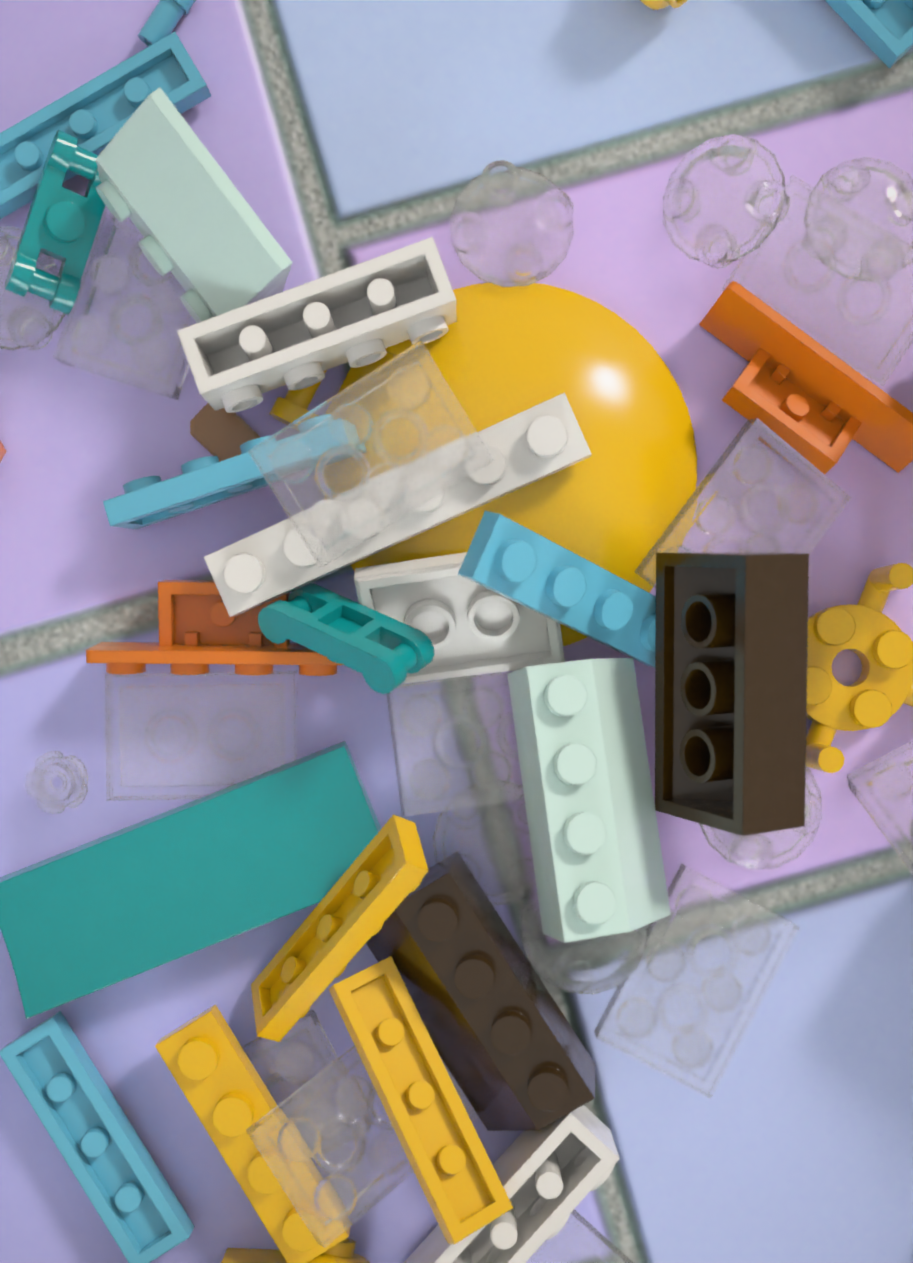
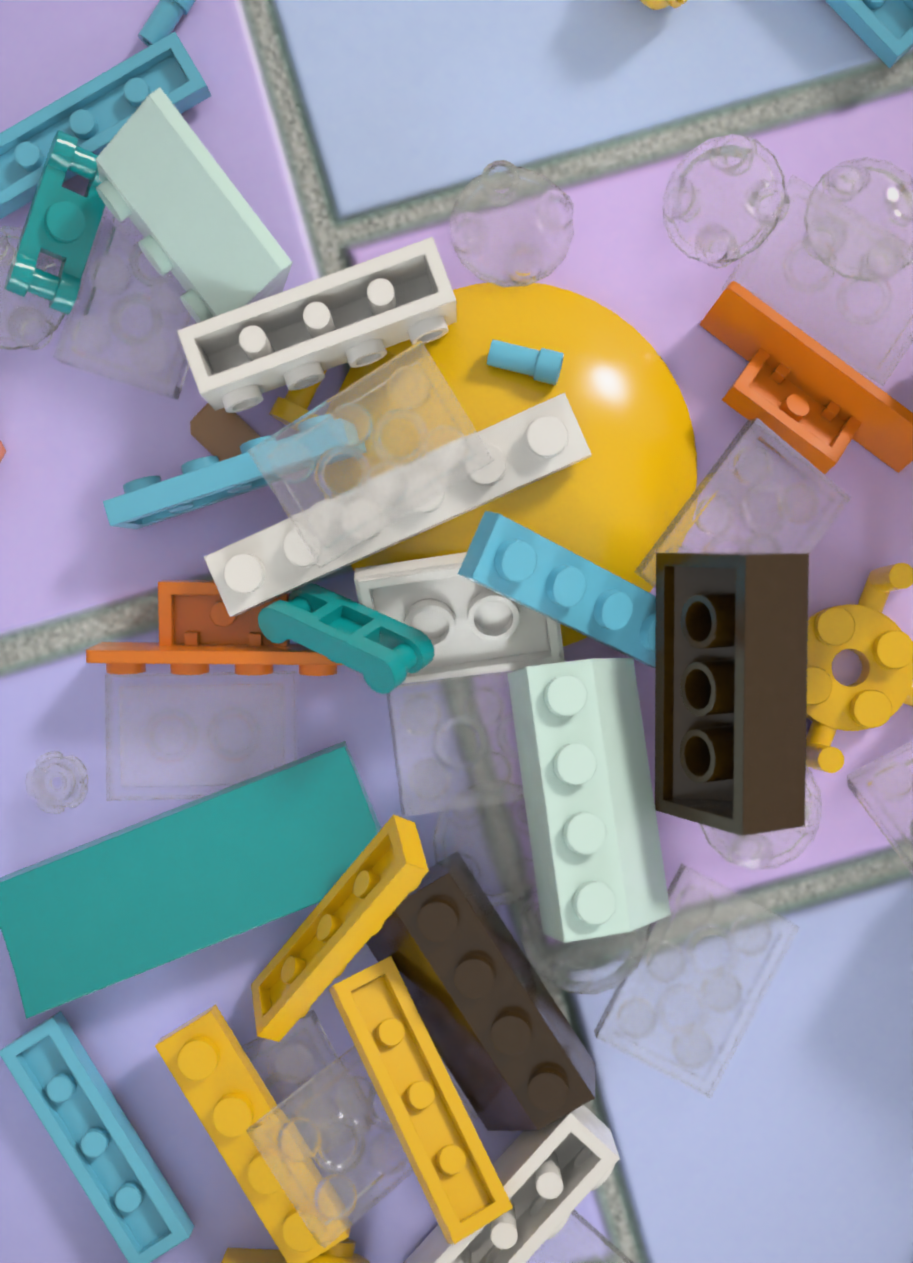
(541, 364): none -> medium azure piece

